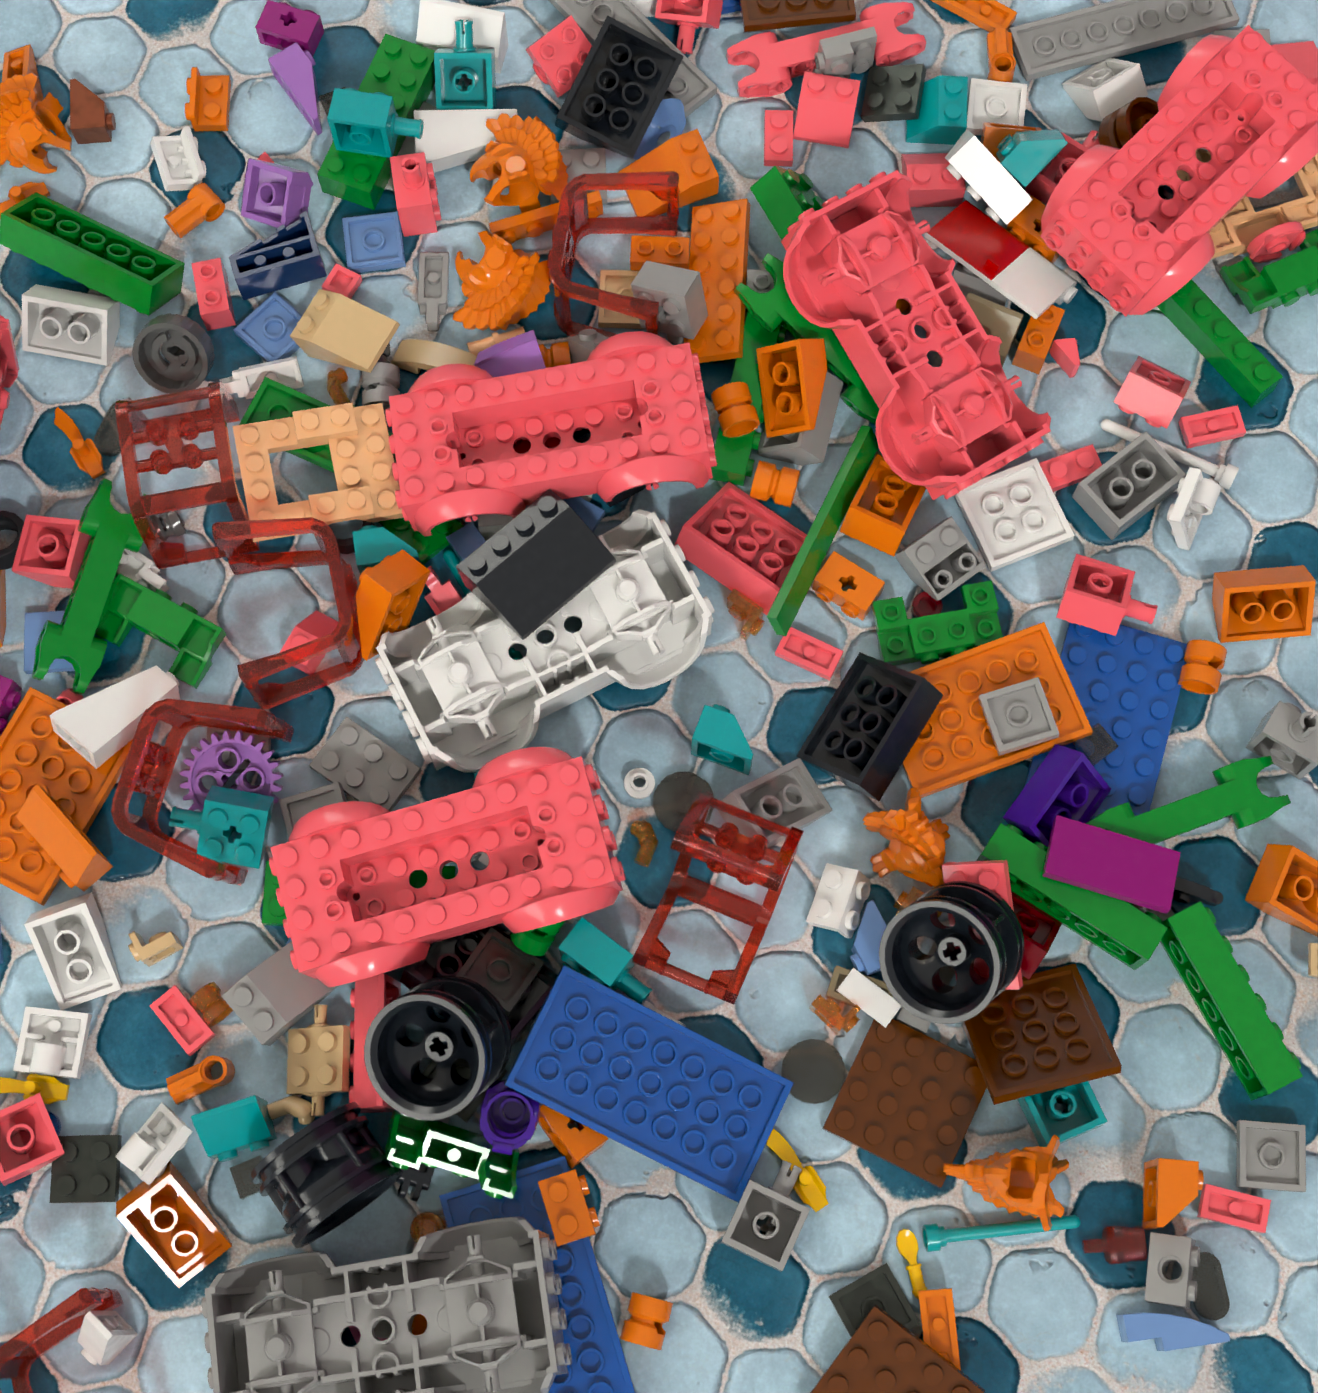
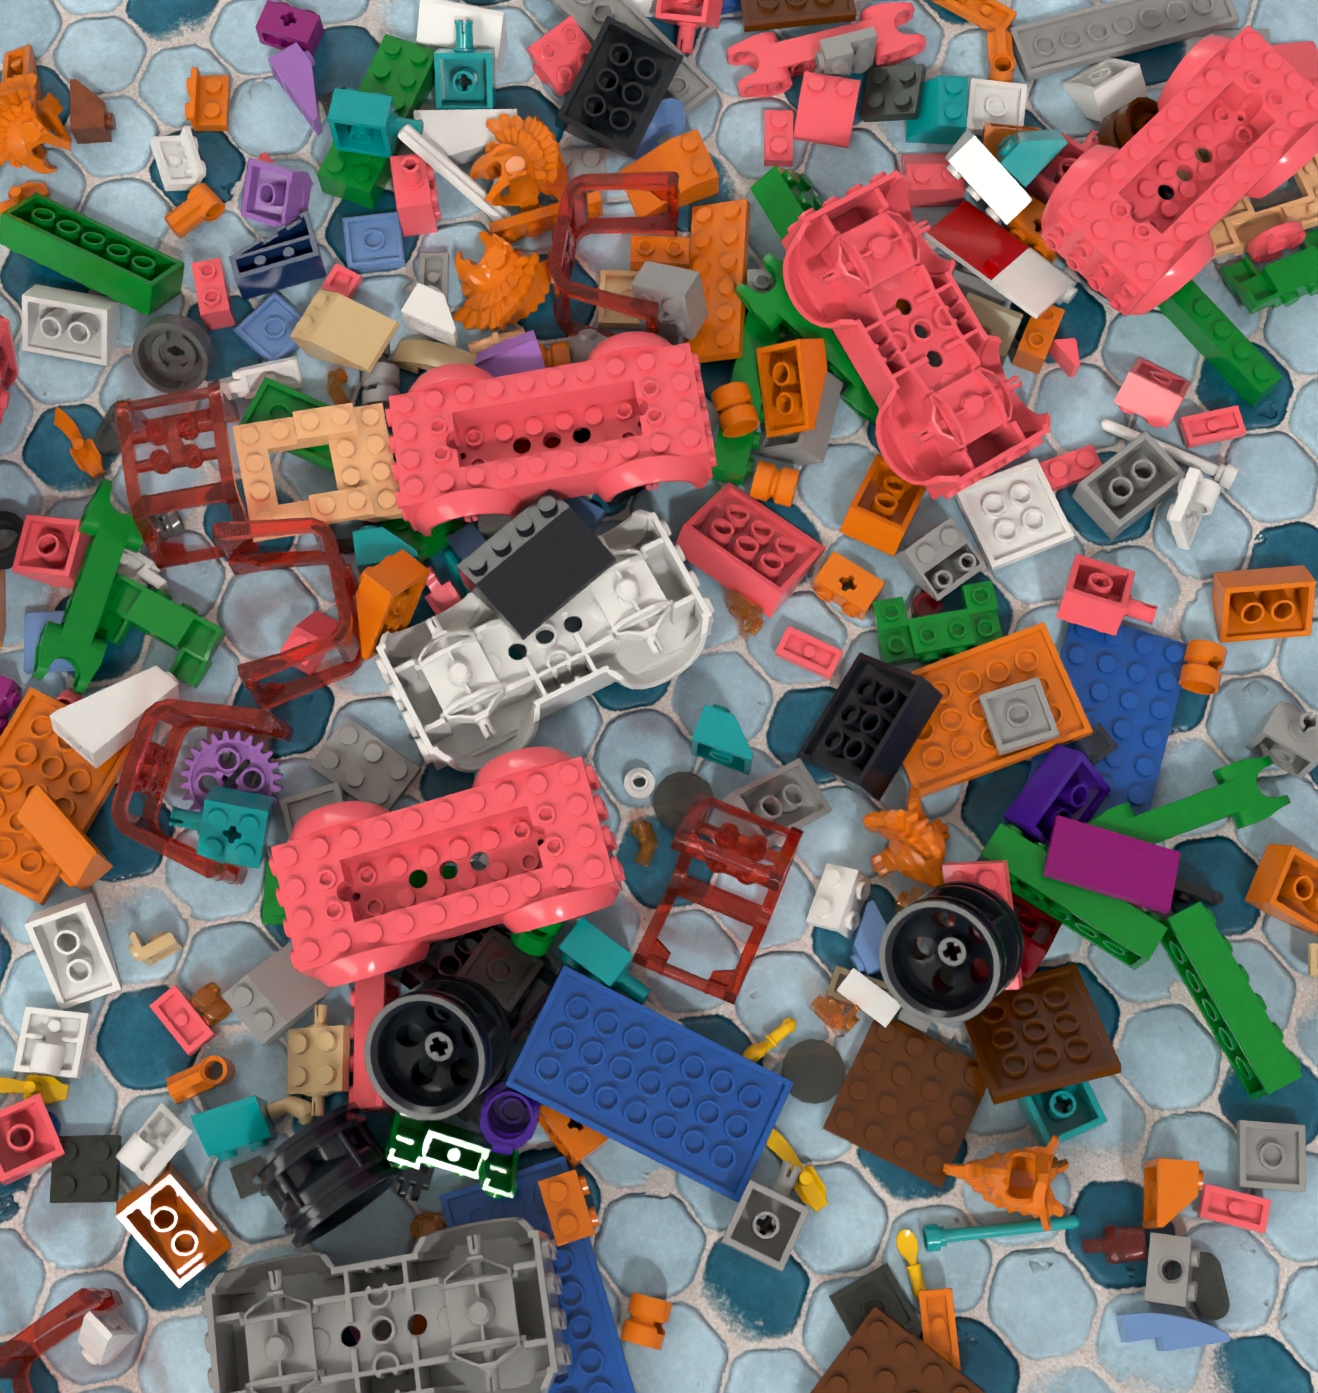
(429, 314): none -> white slope
(451, 172): none -> white axle
(758, 1050): none -> yellow piece
(822, 531): green tile -> none

